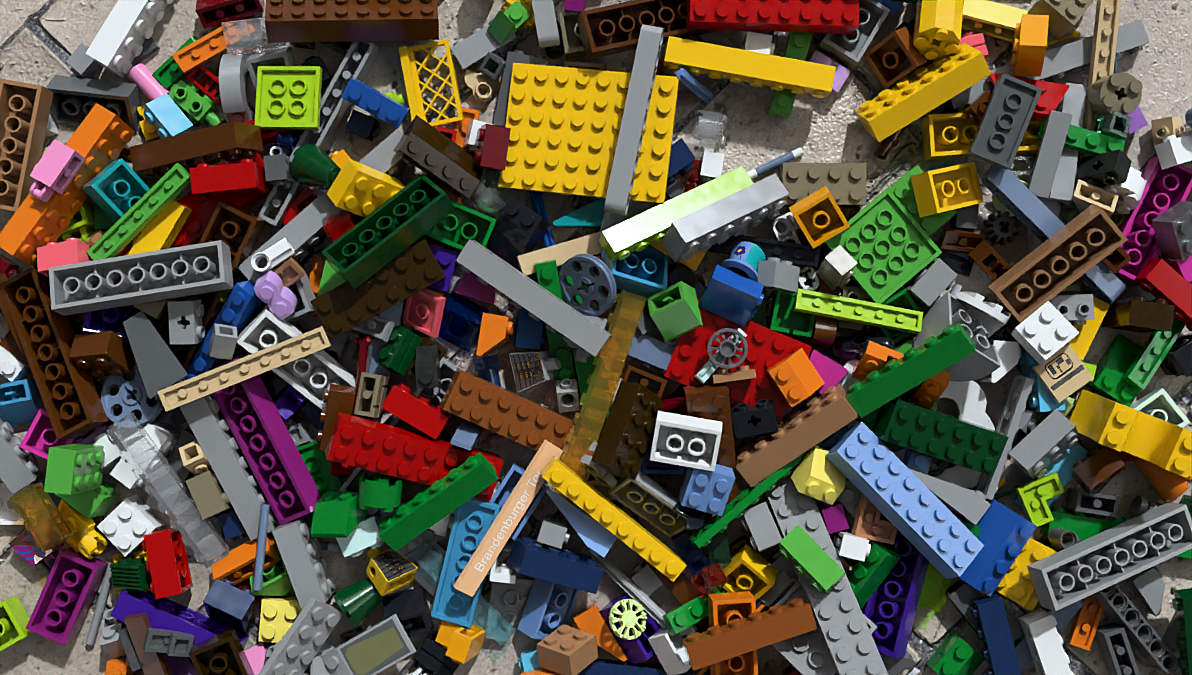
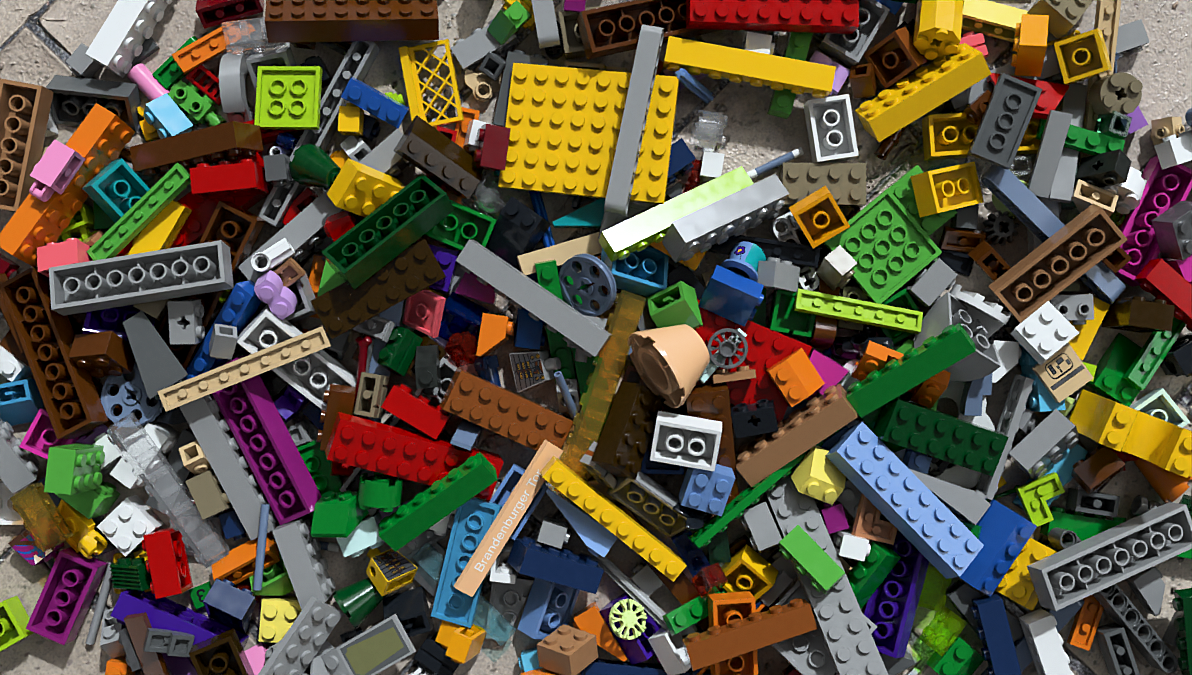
(199, 593): none -> green tile
(351, 120): none -> yellow brick
(355, 148): none -> white brick
(462, 348): none -> clear red brick
(565, 394): none -> sand blue piece
(669, 361): none -> light nougat cone
(831, 129): none -> white brick
(863, 80): none -> reddish brown brick
(942, 630): none -> clear neon green brick
(973, 394): none -> sand blue slope
(1083, 56): none -> yellow brick

